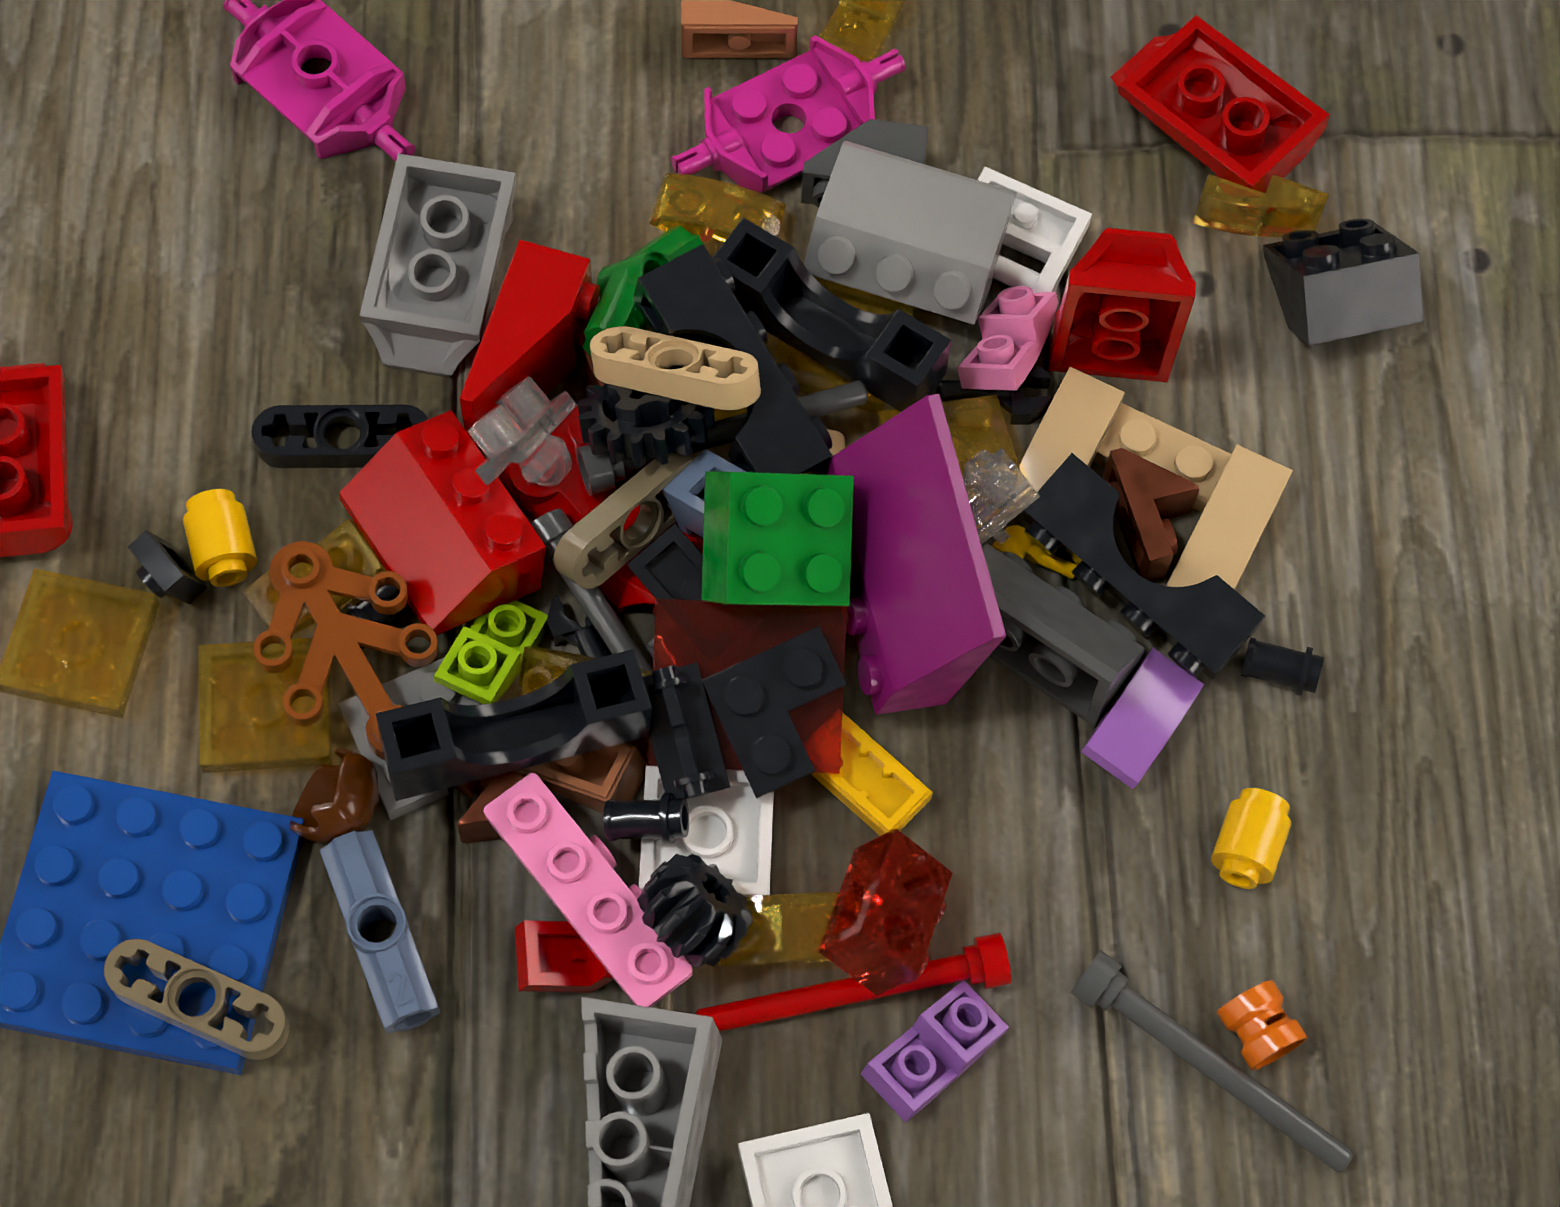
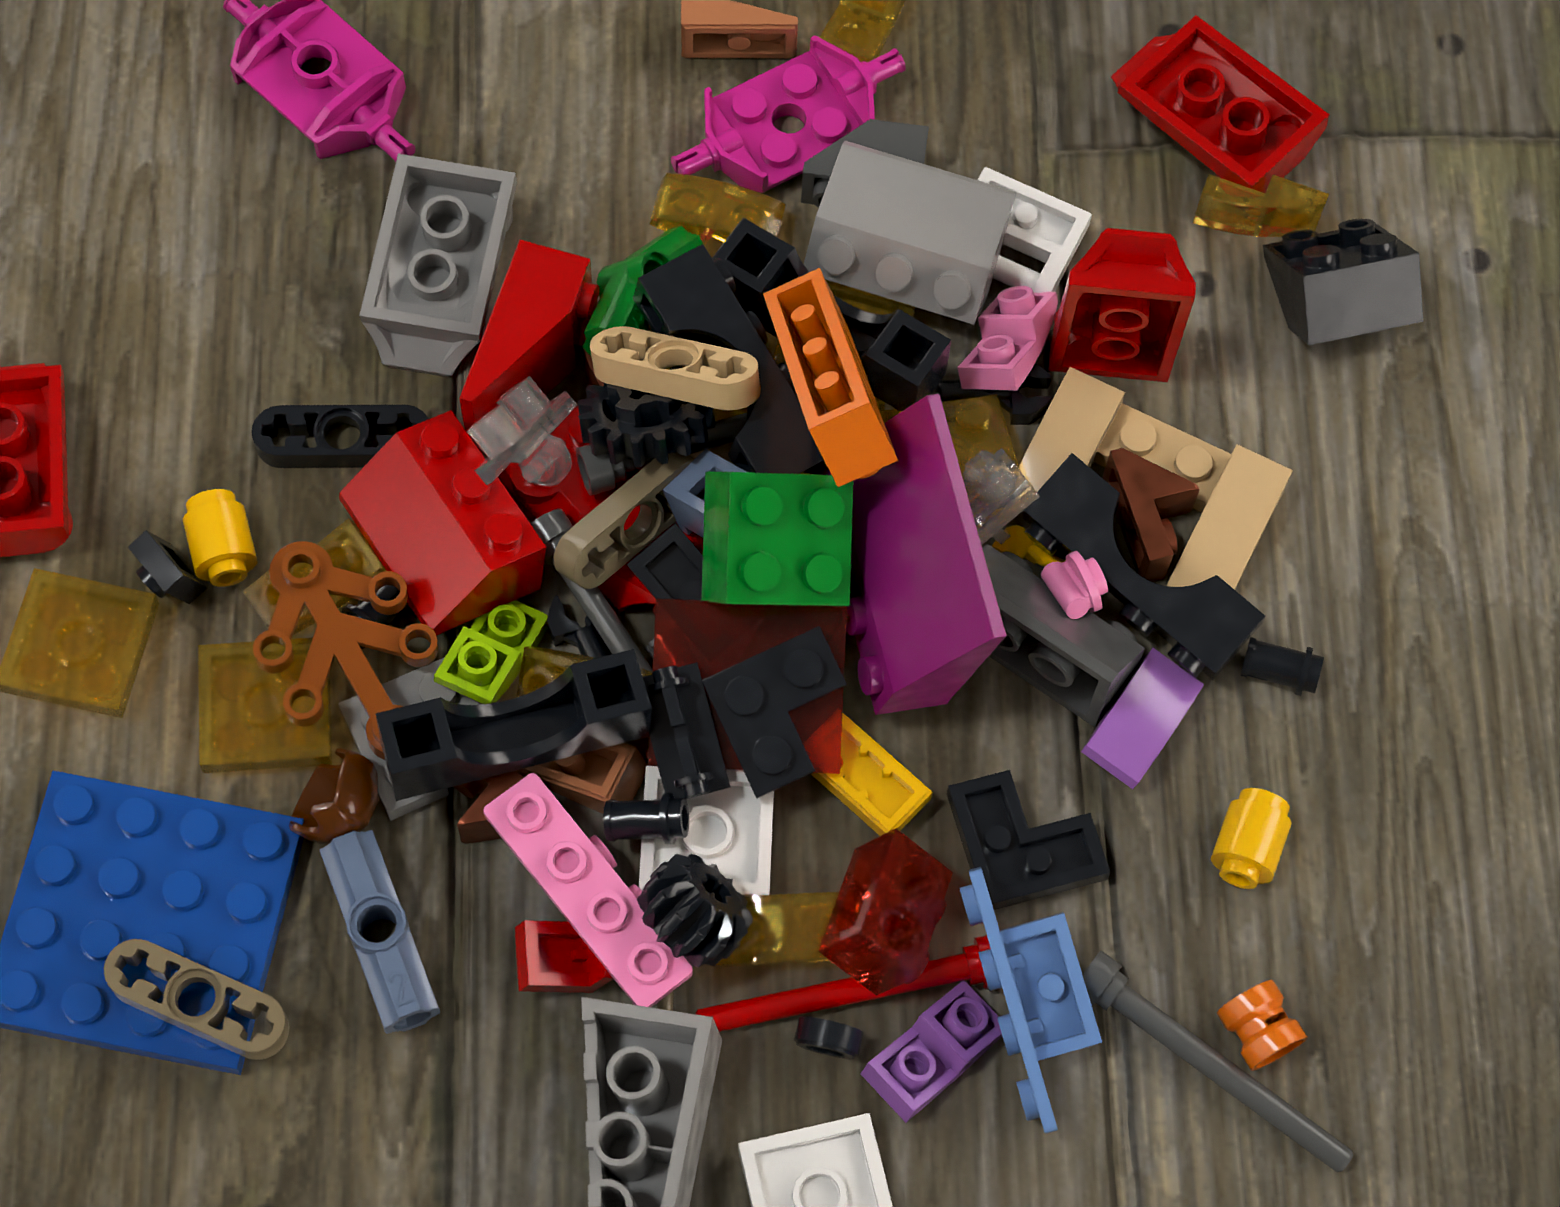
(828, 1037): none -> black tile
(829, 378): none -> orange brick
(1018, 860): none -> black plate
(1041, 988): none -> medium blue bracket
(1076, 584): none -> bright pink plate

